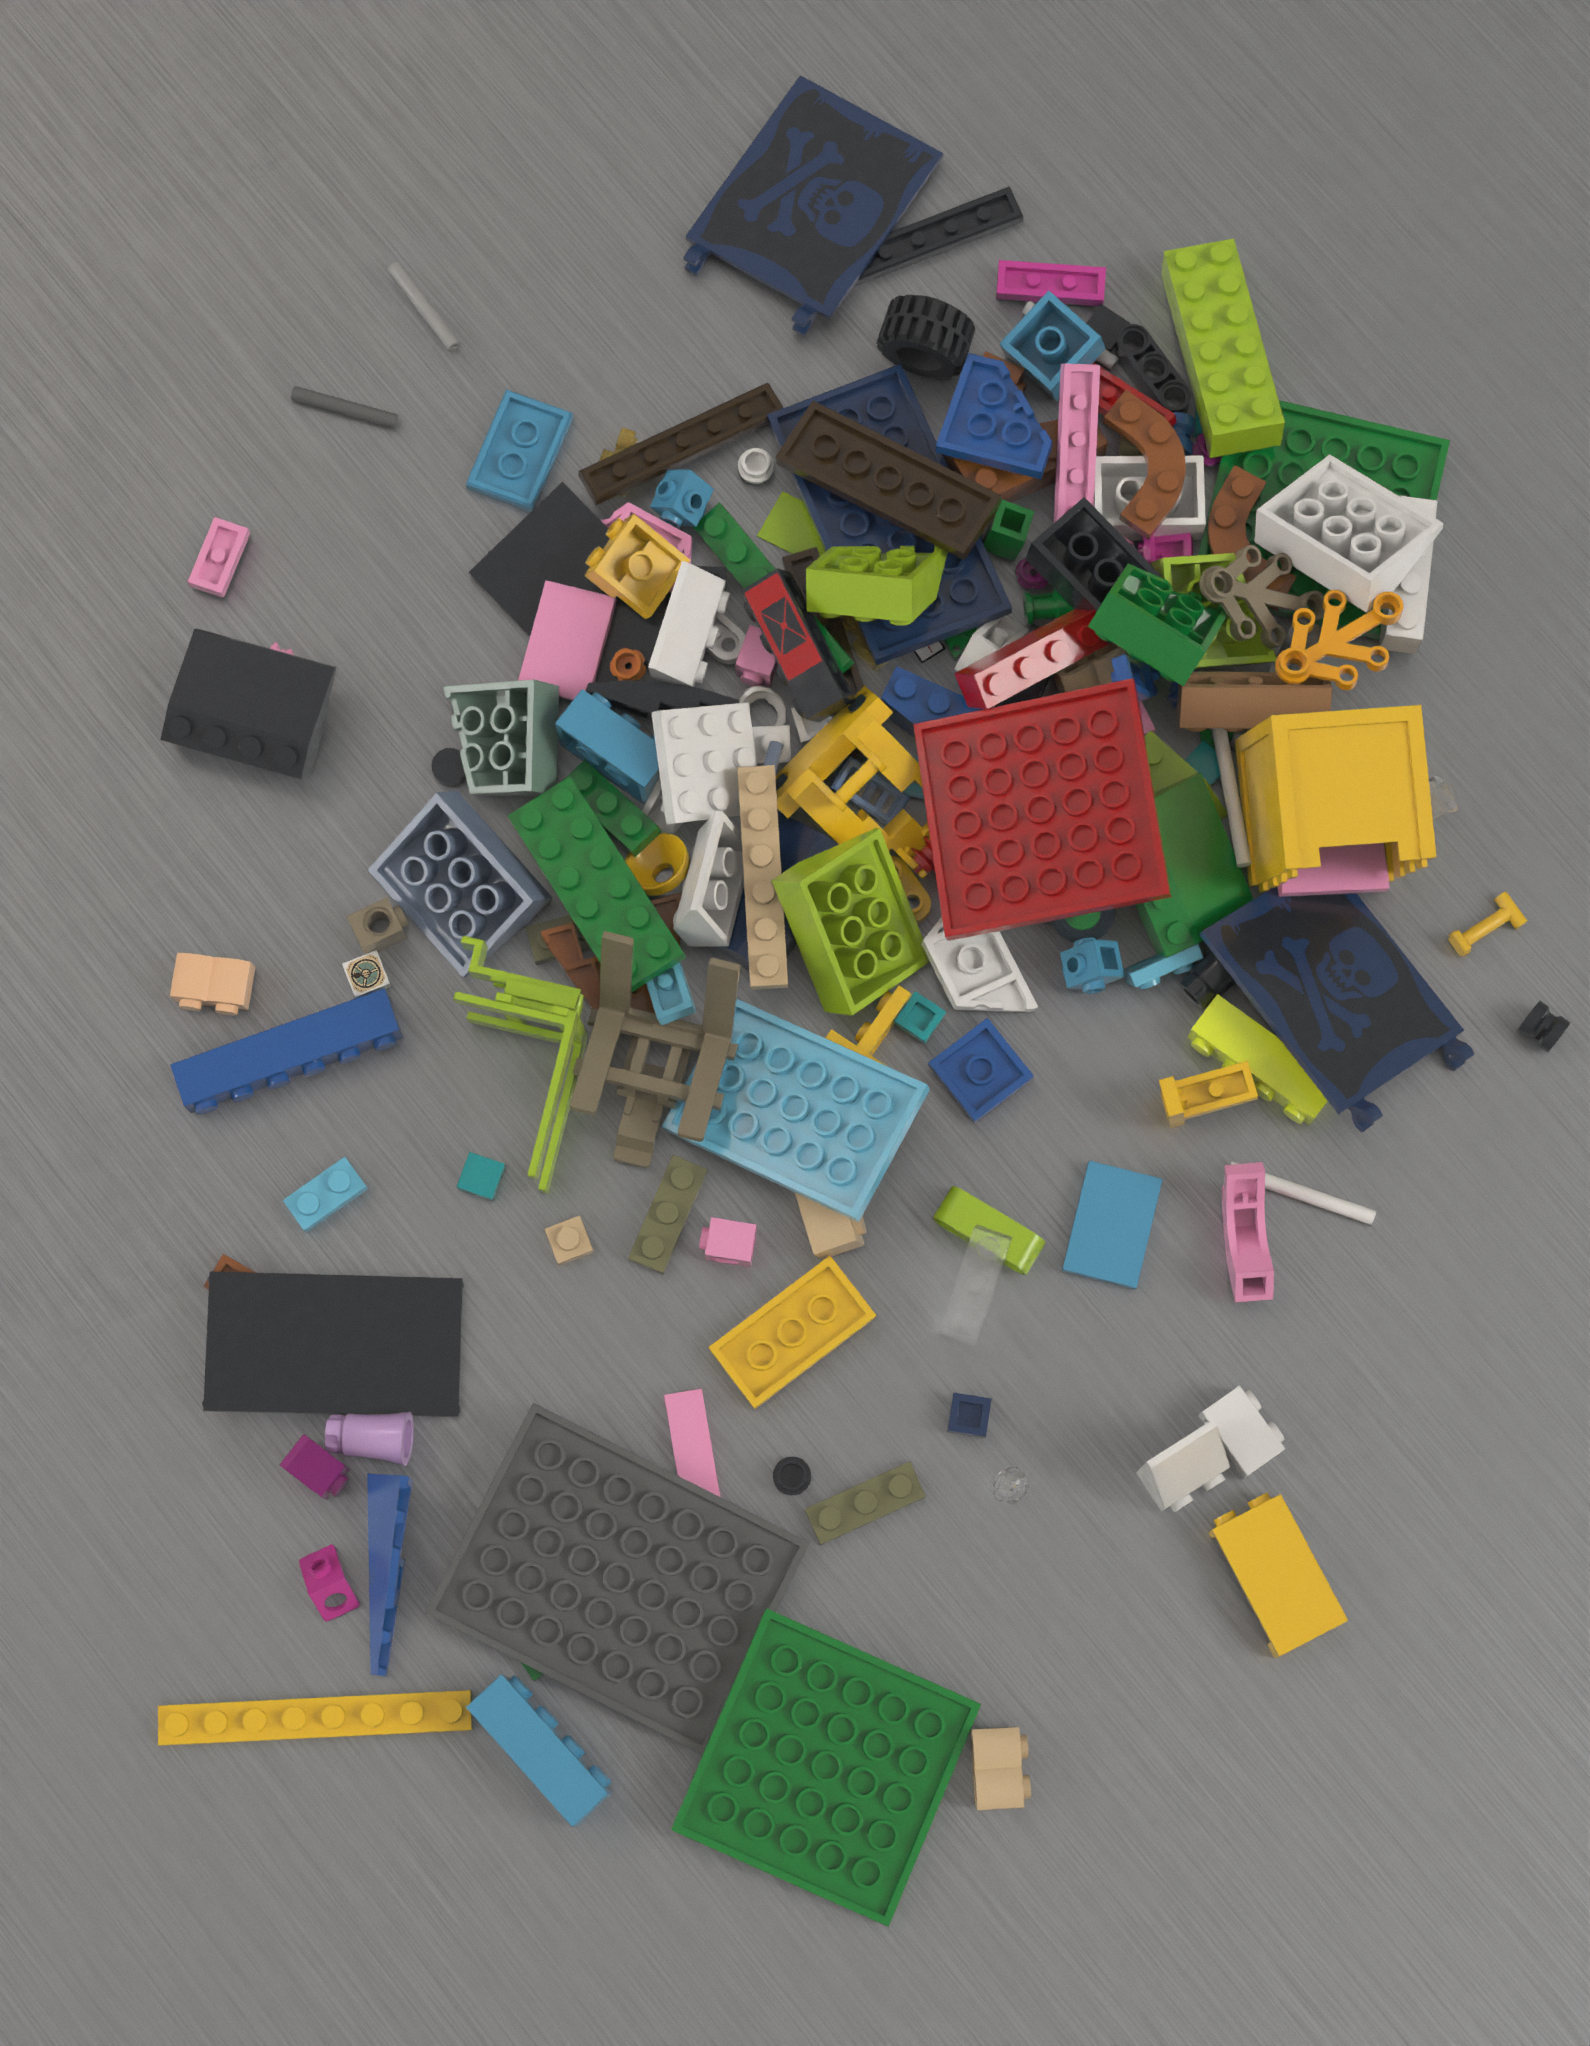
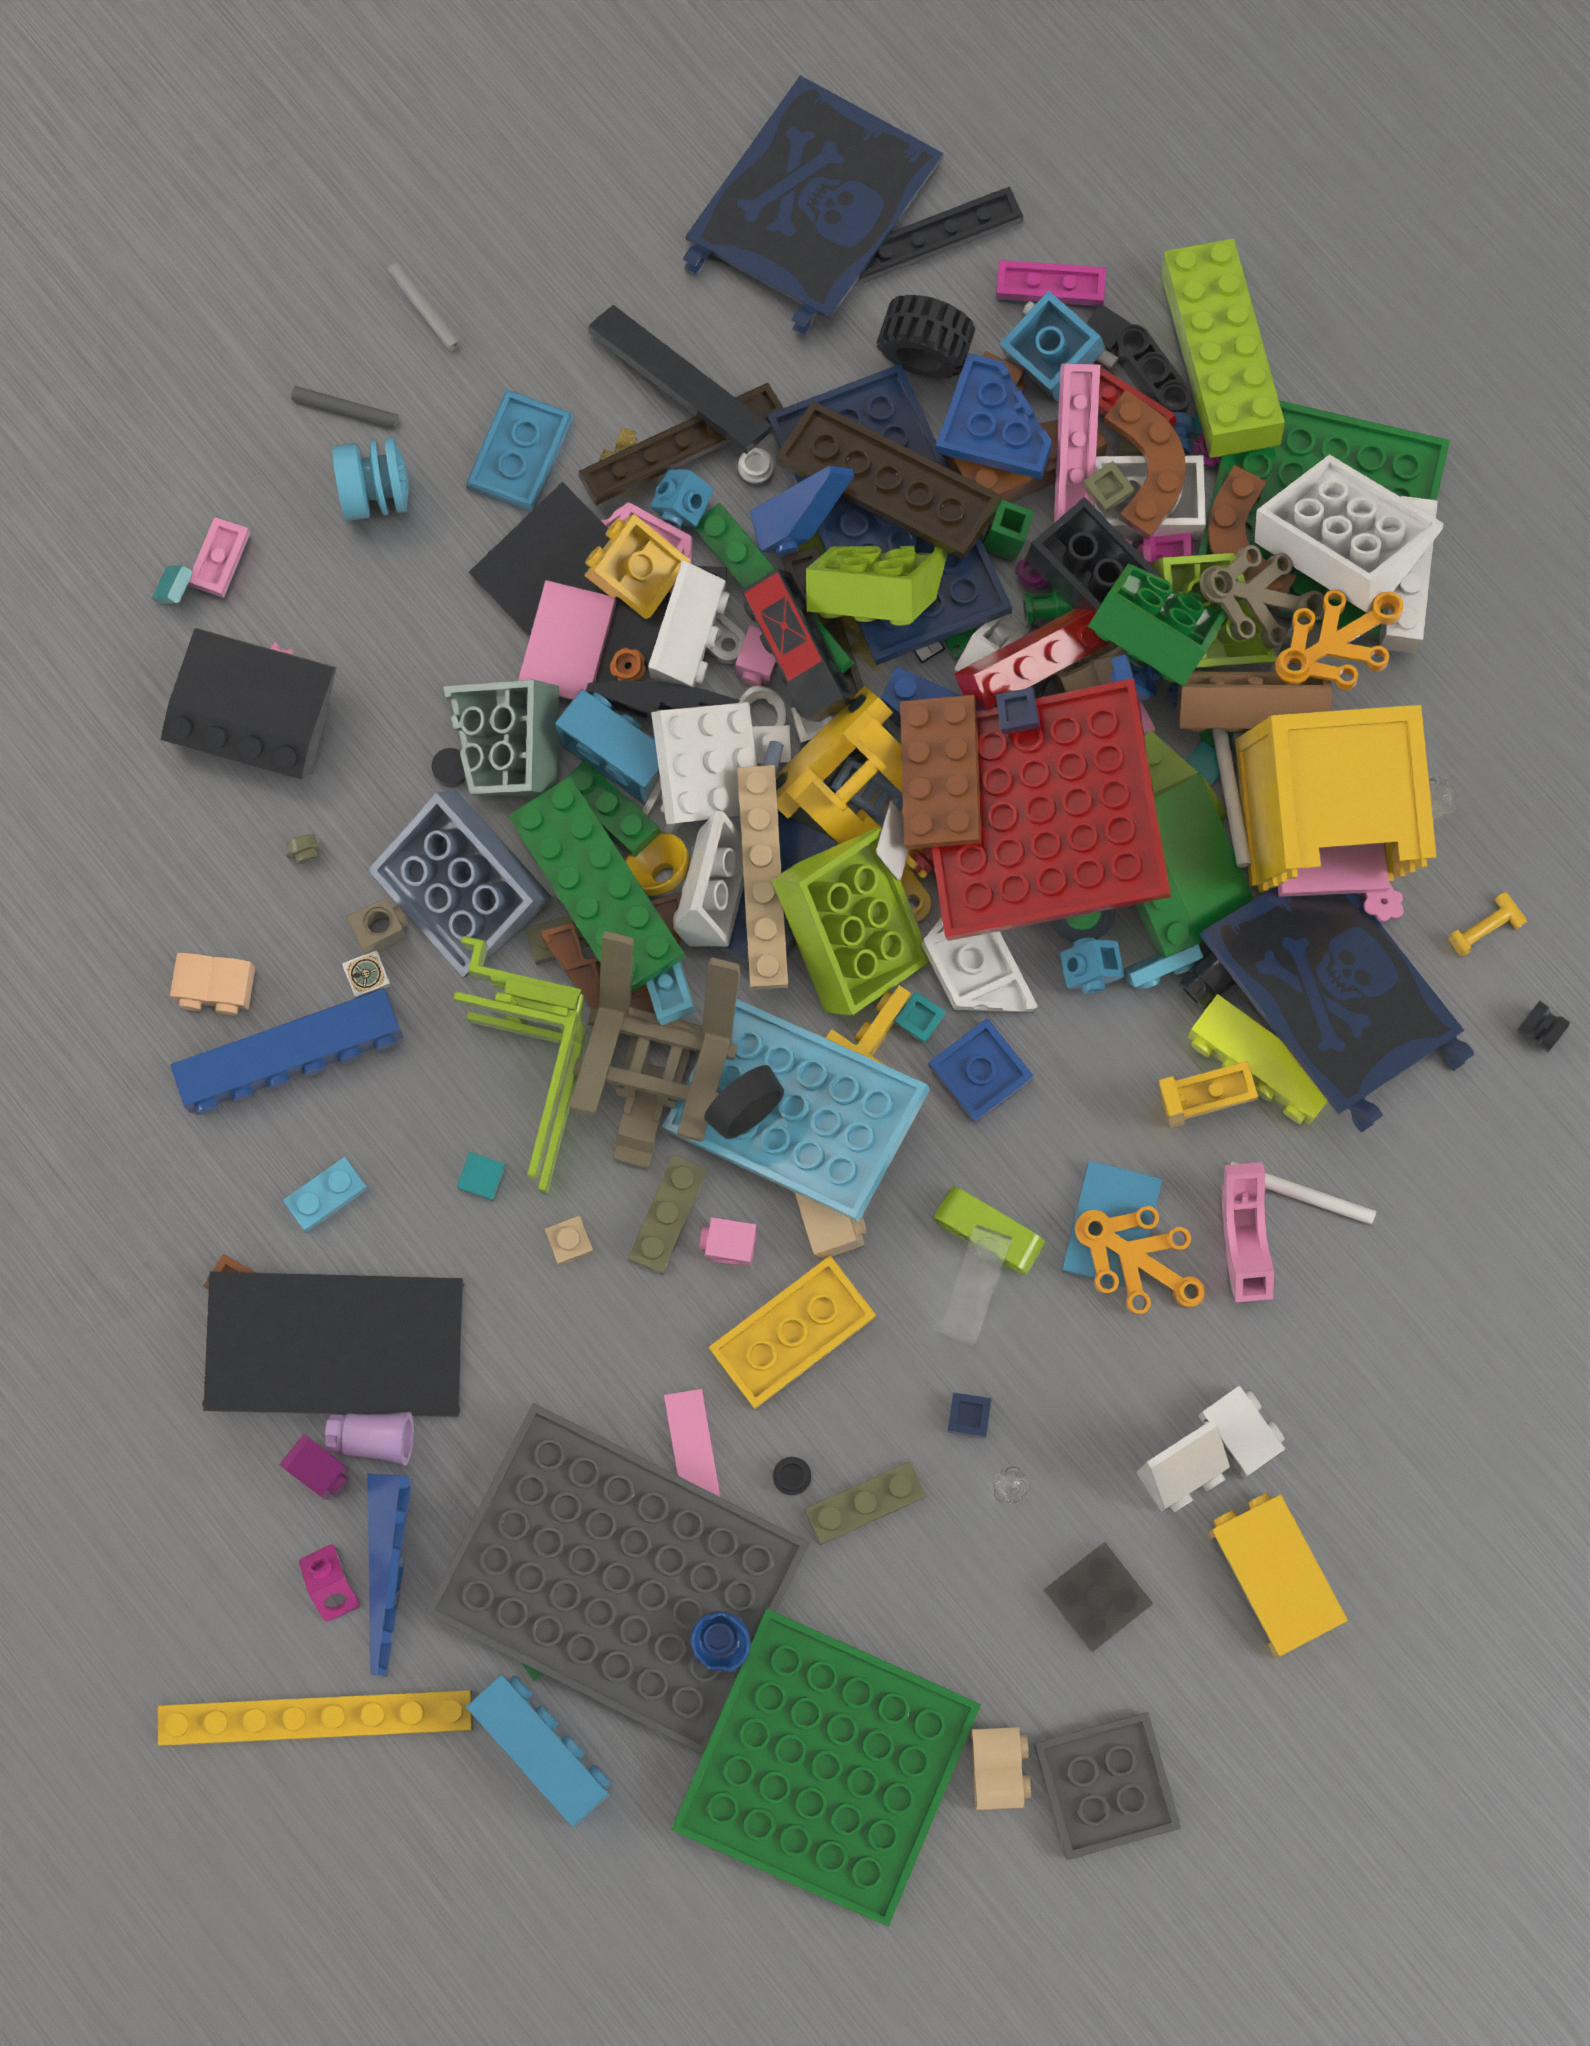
(172, 584): none -> teal tile
(303, 848): none -> olive plate
(370, 478): none -> medium azure wheel
(680, 379): none -> black tile
(721, 1641): none -> blue hair
(745, 1102): none -> black tyre
(798, 511): none -> blue slope
(891, 842): none -> white sticker
(940, 772): none -> dark orange plate
(1018, 710): none -> dark blue plate
(1098, 1597): none -> clear smoke plate
(1107, 1786): none -> dark grey plate
(1108, 487): none -> olive plate
(1134, 1256): none -> light orange plant
(1392, 904): none -> bright pink plant

